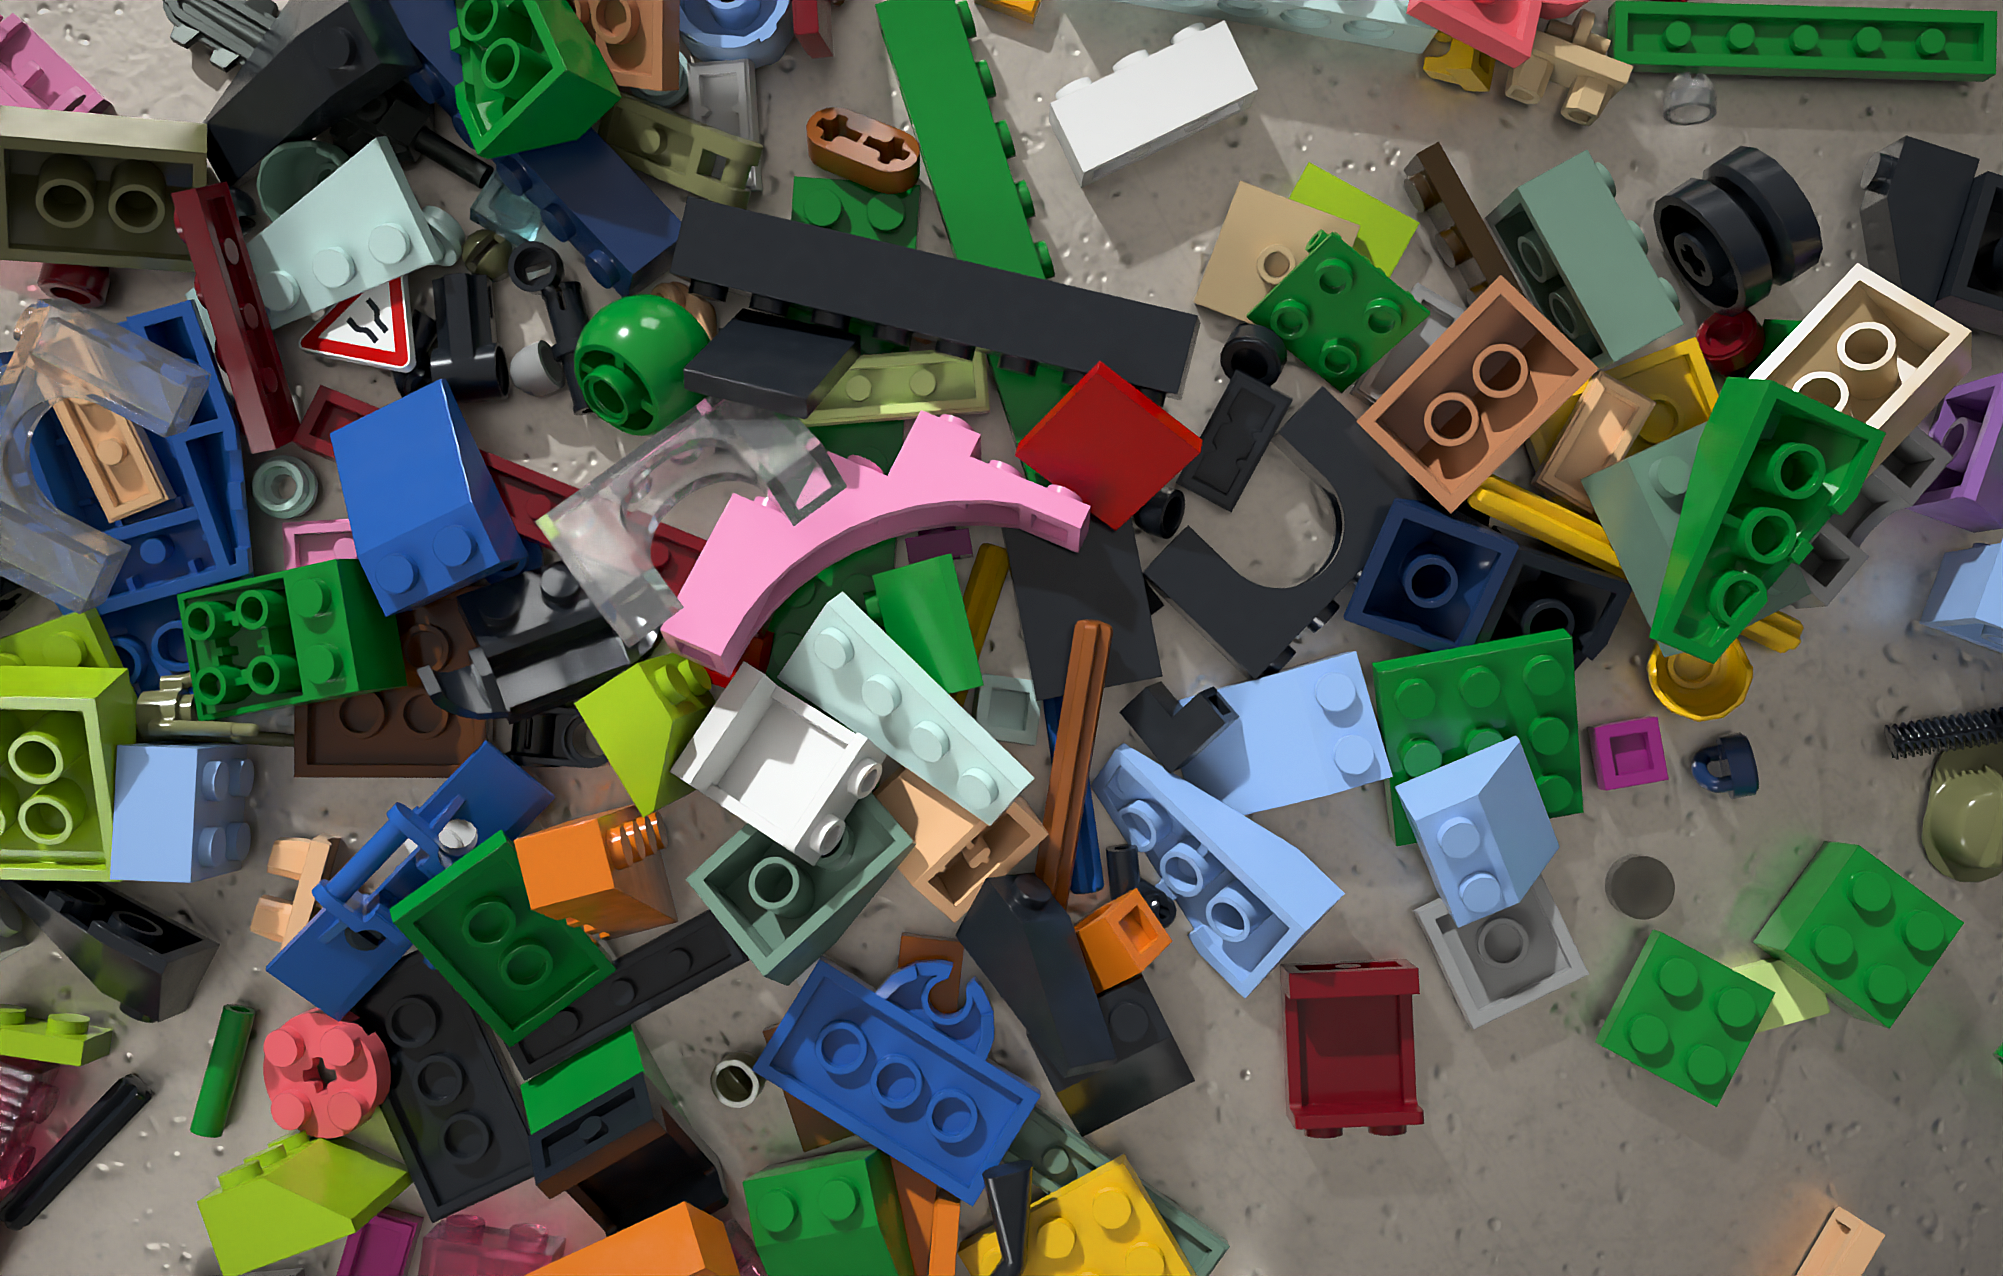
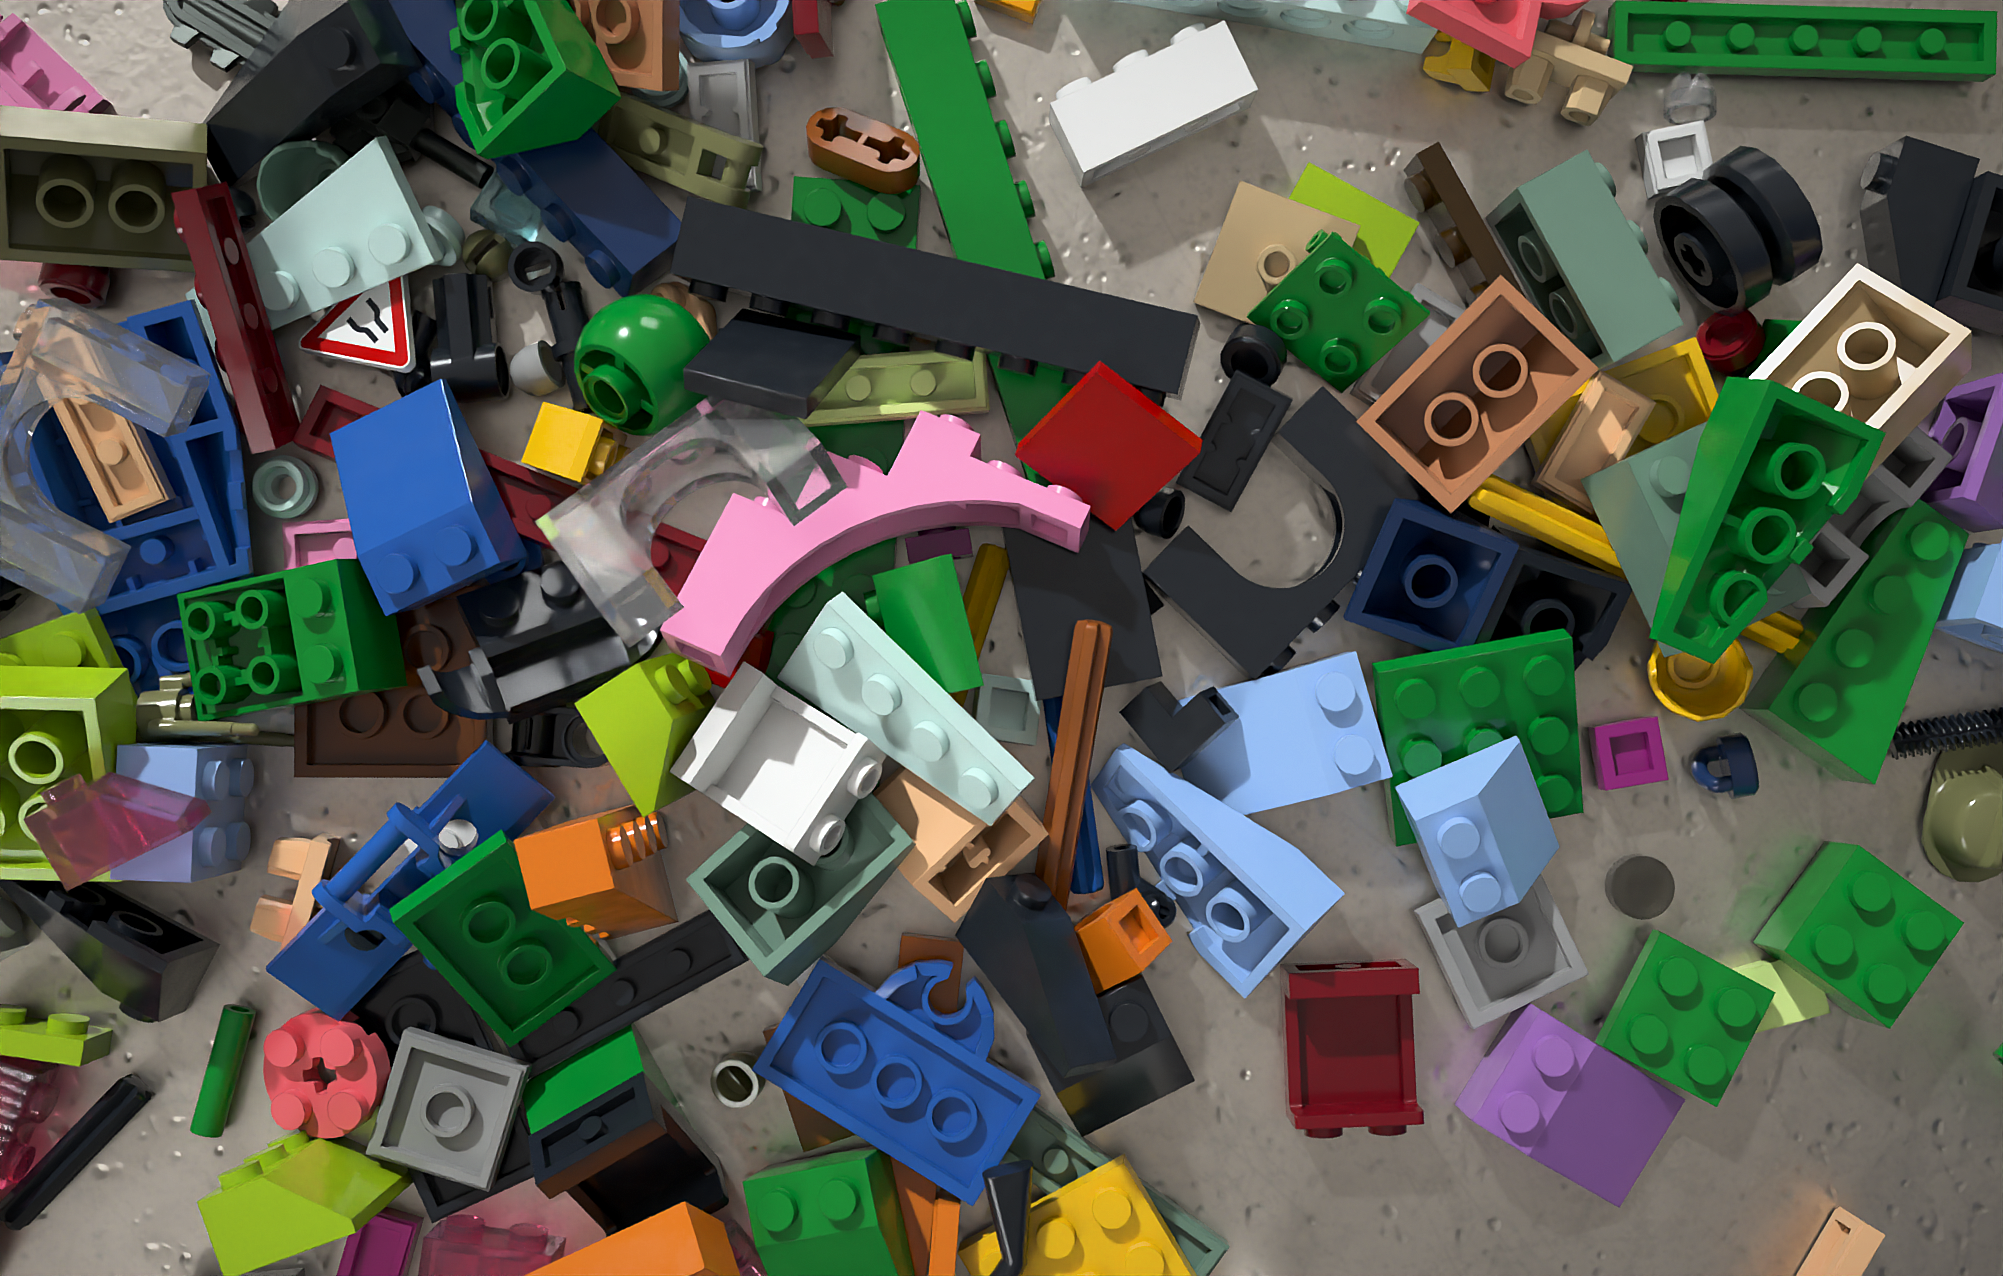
(108, 823): none -> clear pink slope
(448, 1108): none -> light grey tile
(573, 444): none -> yellow slope
(1569, 1103): none -> medium lavender slope
(1672, 156): none -> white tile
(1860, 654): none -> green wedge

